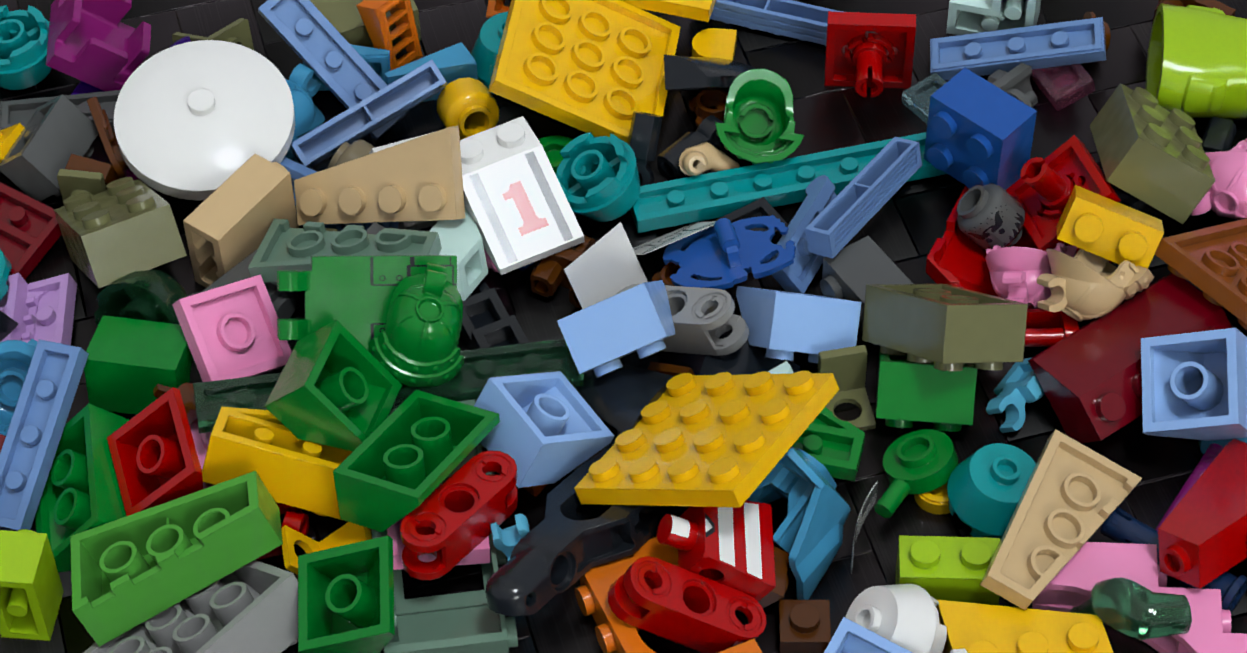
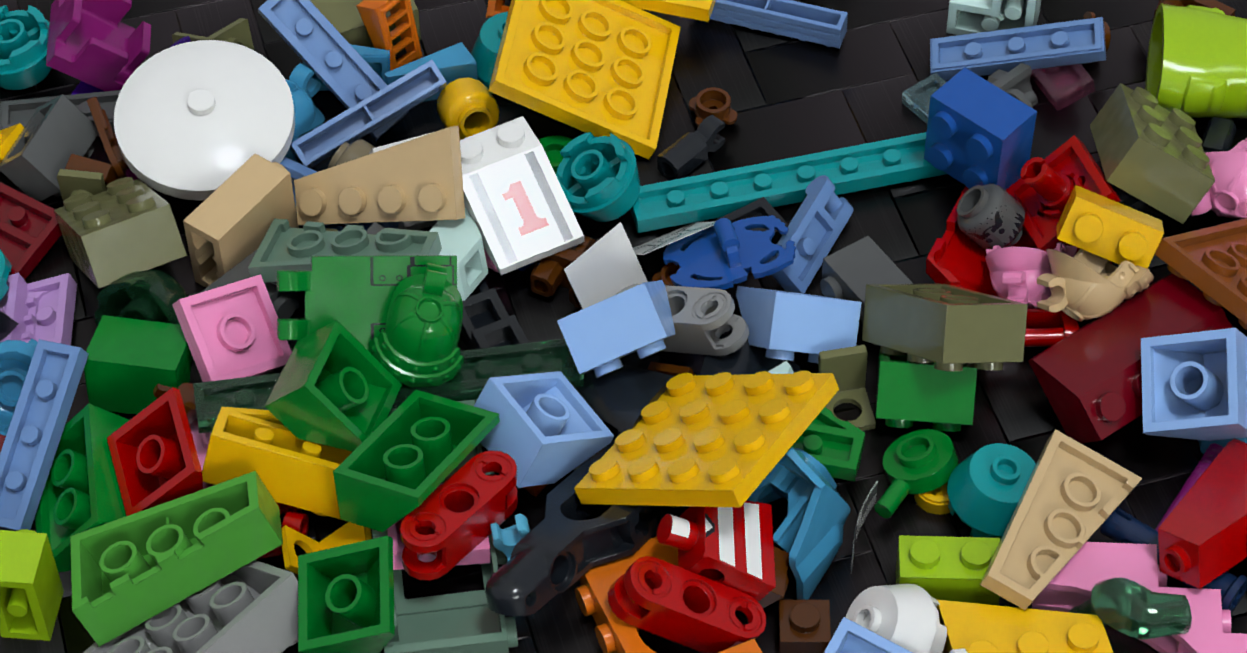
(644, 141): black bar -> none
(700, 73): black slope -> none
(703, 158): tan arm -> none
(715, 43): yellow tile -> none
(759, 118): green helmet -> none
(863, 197): medium blue piece -> none
(866, 58): red plate -> none
(1012, 393): medium azure plate -> none

